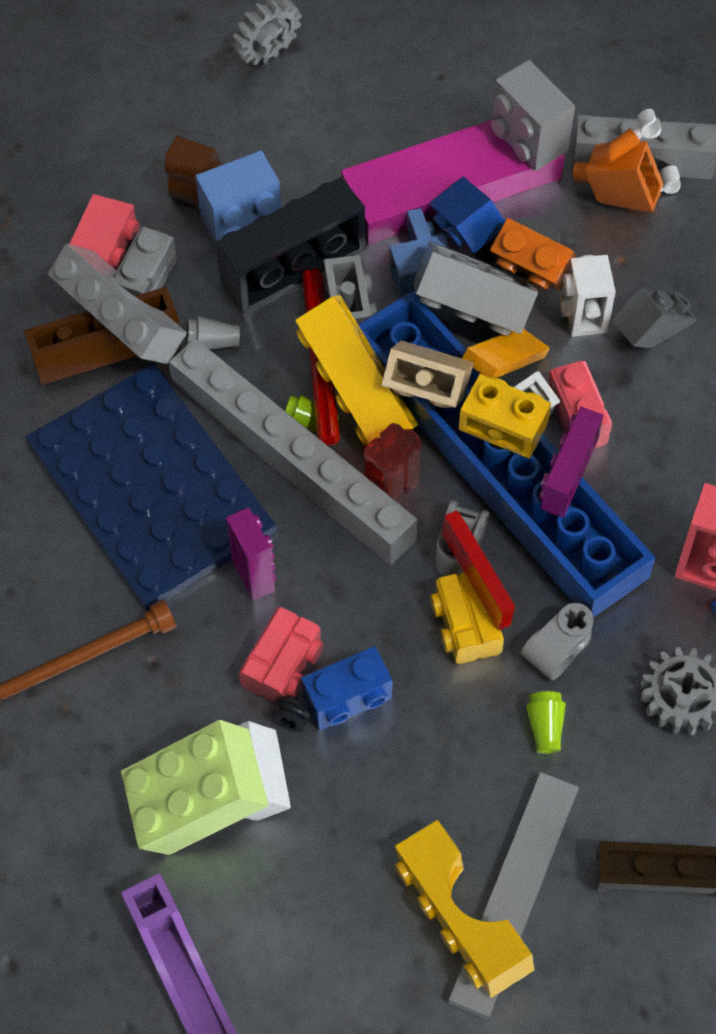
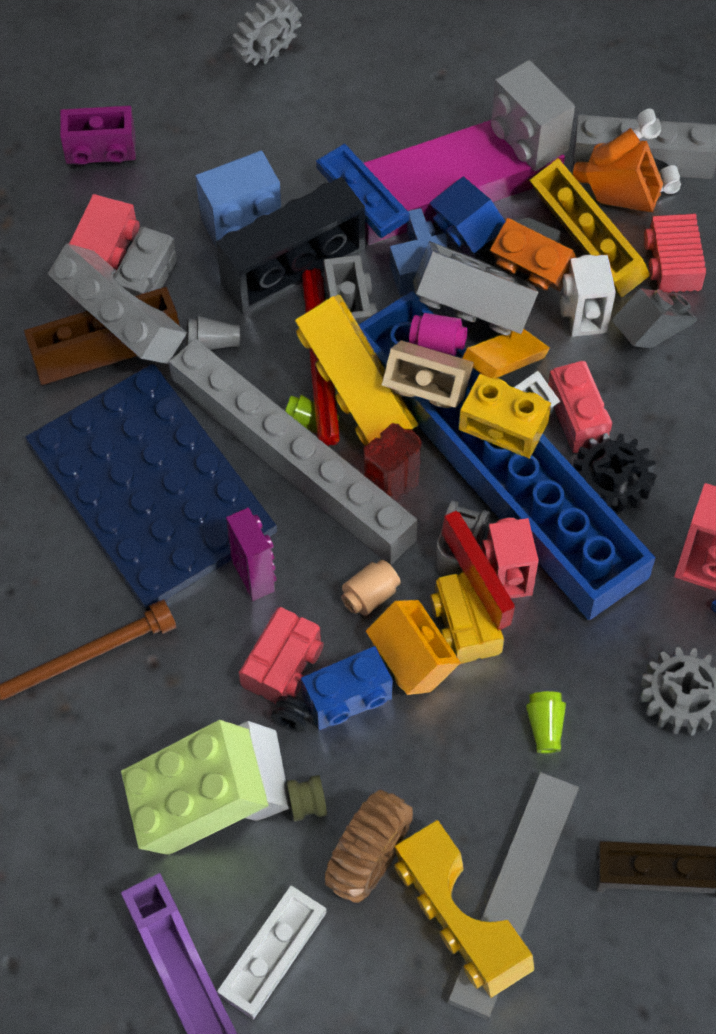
(98, 134): none -> magenta brick
(185, 161): reddish brown brick -> none
(271, 952): none -> white plate
(306, 798): none -> olive wheel
(368, 846): none -> medium nougat gear
(370, 587): none -> light nougat brick
(382, 209): none -> blue tile
(412, 647): none -> light orange brick
(438, 333): none -> dark pink brick
(512, 555): none -> coral brick
(555, 644): light grey piece -> none
(570, 461): magenta piece -> none
(589, 225): none -> yellow brick
(618, 468): none -> black gear
(676, 253): none -> coral brick

